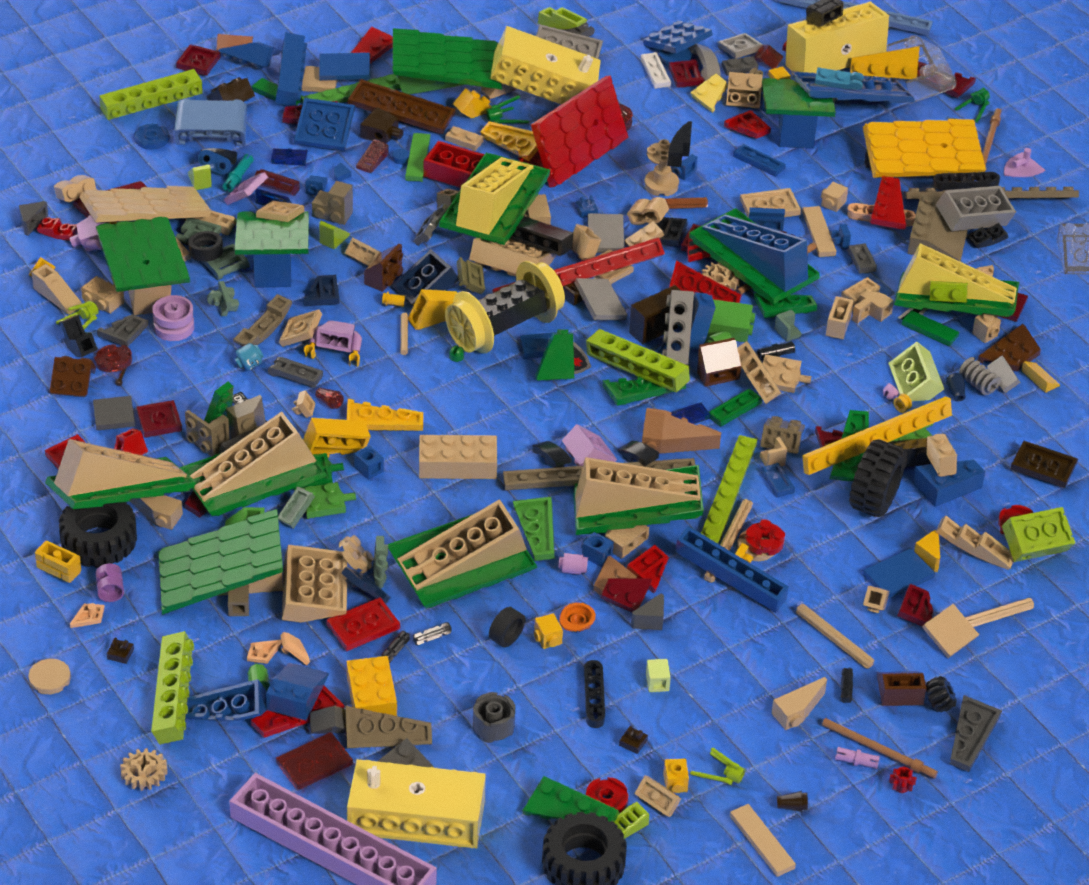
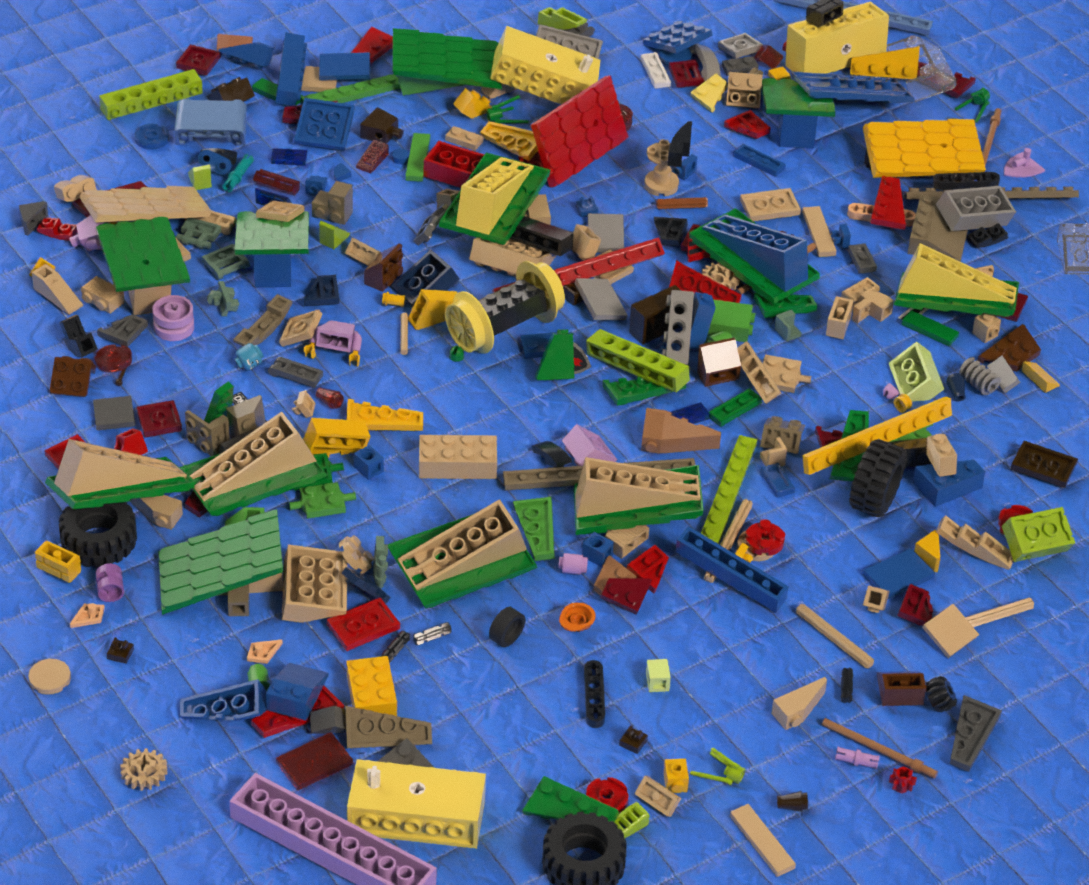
(88, 311): lime plant -> none
(172, 688): lime brick -> none
(207, 253): black tyre -> none
(245, 188): lavender plate -> none
(295, 507): sand green plate -> none
(295, 647): light nougat piece -> none
(402, 105): reddish brown plate -> none
(471, 275): olive plate -> none
(494, 717): dark grey brick -> none
(548, 631): yellow brick -> none
(639, 451): black slope -> none
(647, 233): tan plate -> none
(648, 211): tan brick -> none
(649, 615): dark grey slope -> none
(768, 217): blue plate -> none
(776, 350): black pin -> none
(834, 196): tan brick -> none
(839, 79): dark azure hinge -> none
(948, 291): lime plate -> none

